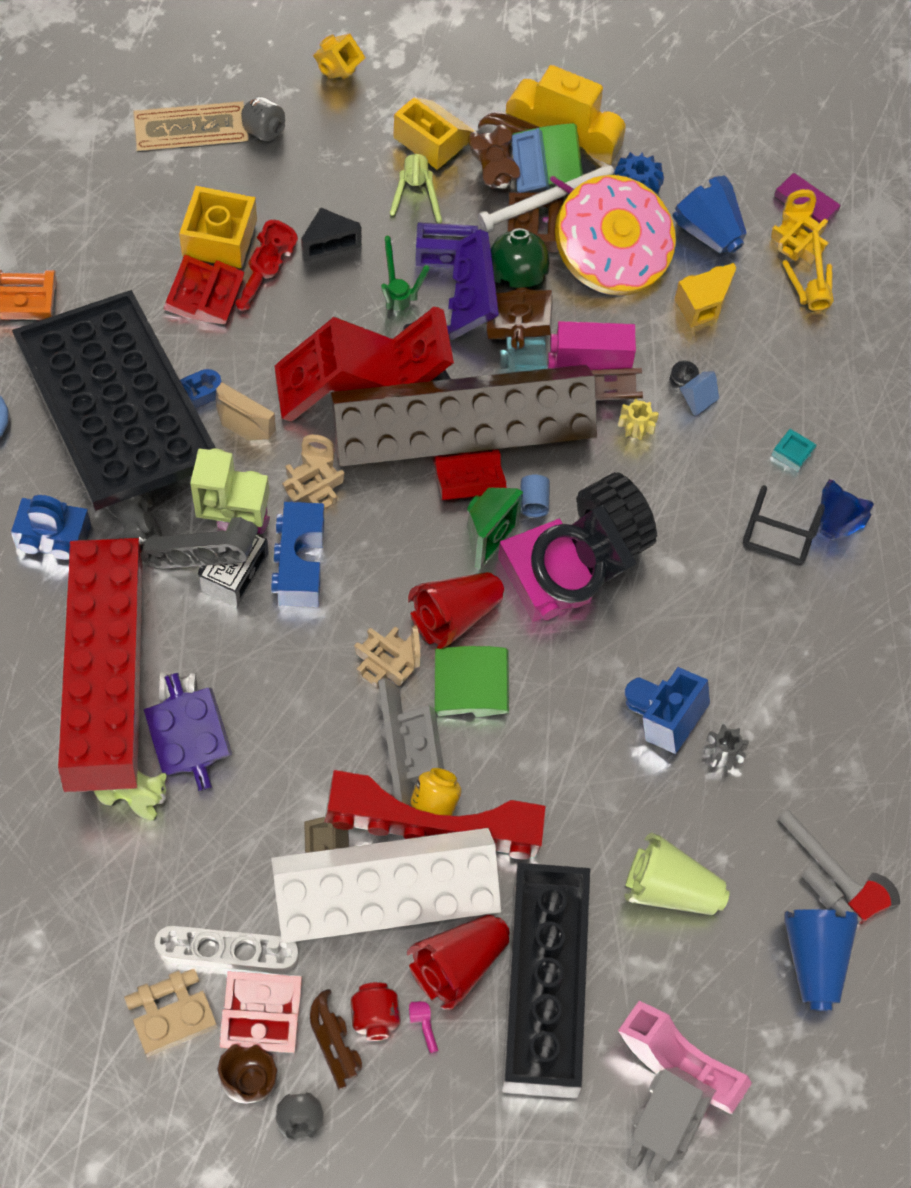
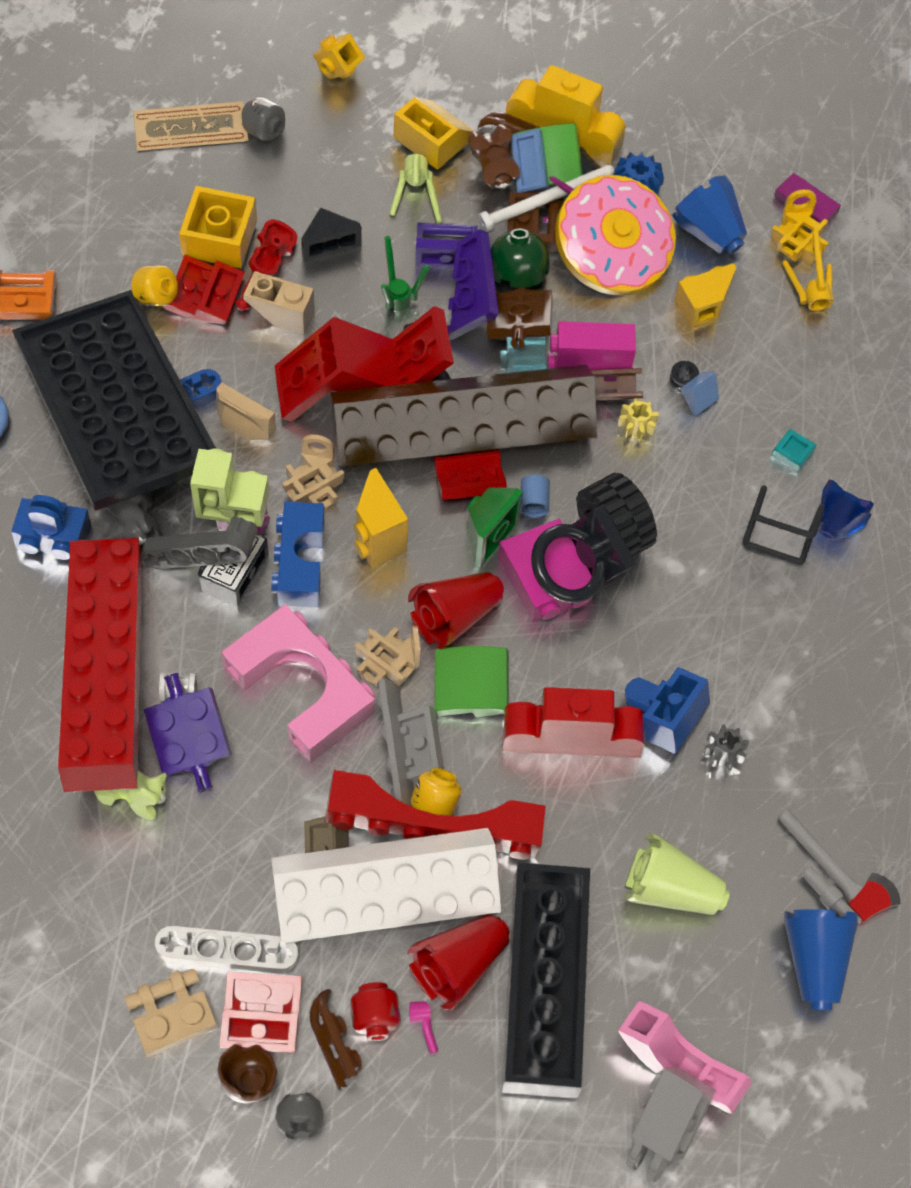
(154, 285): none -> yellow head
(281, 301): none -> tan slope
(285, 640): none -> bright pink arch
(380, 523): none -> yellow slope
(574, 724): none -> red brick

